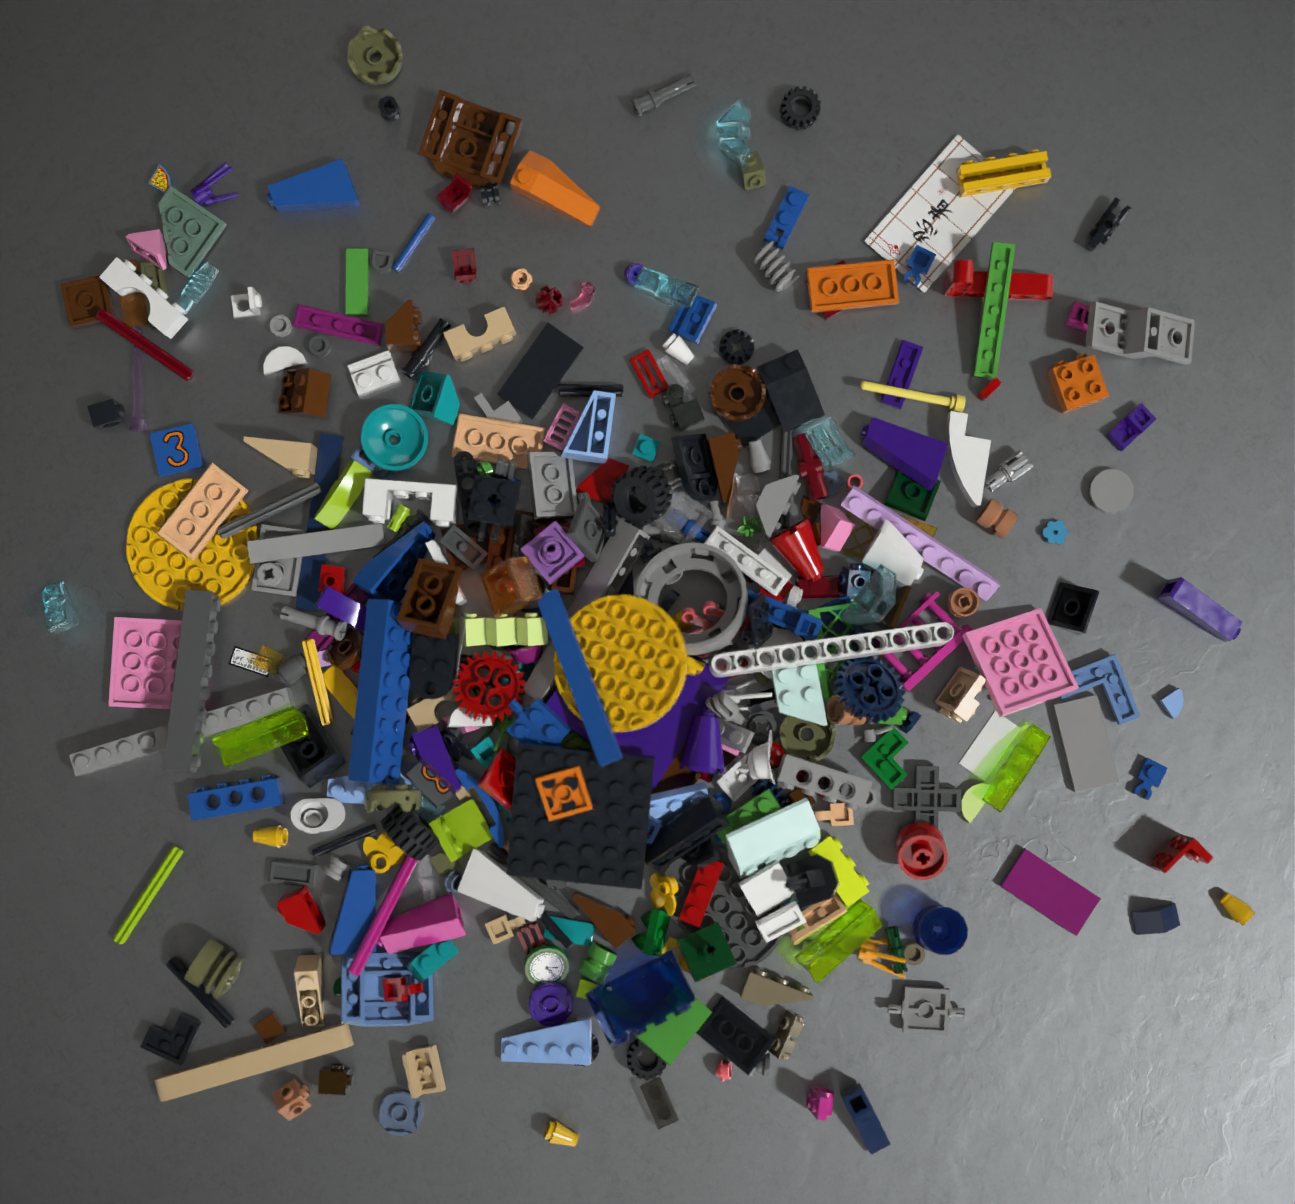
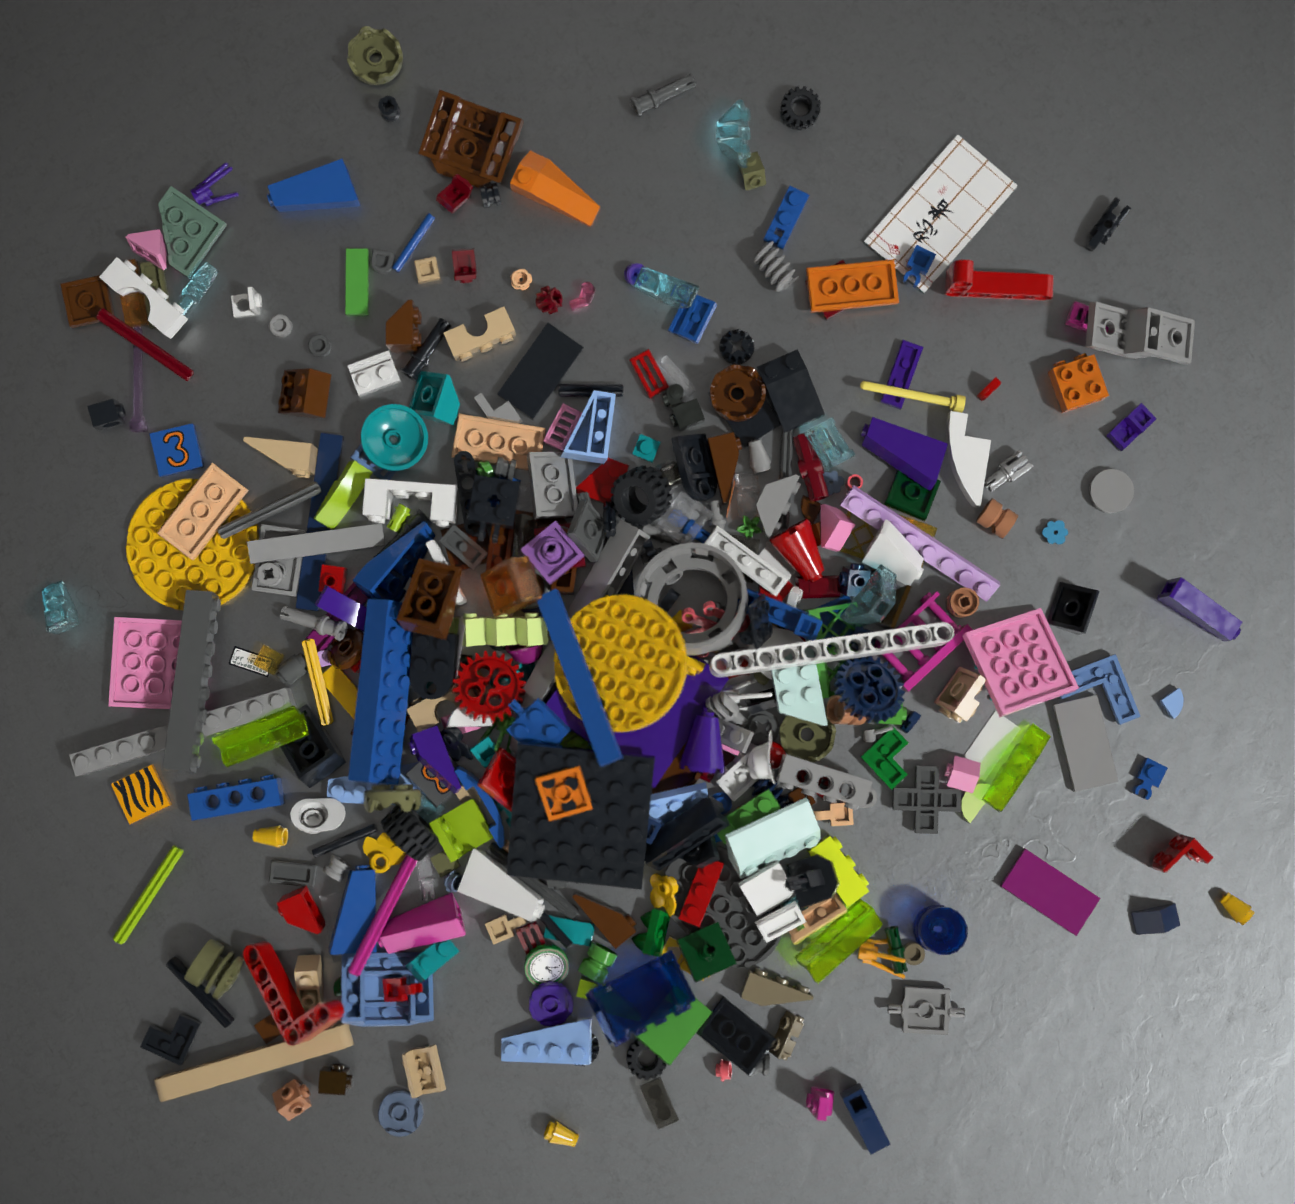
(141, 794): none -> light orange tile
(160, 180): tile -> none
(282, 359): white tile -> none
(282, 999): none -> red beam
(338, 325): magenta tile -> none
(427, 270): none -> tan tile
(678, 349): white cone -> none
(921, 850): red wheel -> none
(962, 774): none -> bright pink brick
(994, 309): bright green plate -> none
(1003, 173): yellow brick -> none

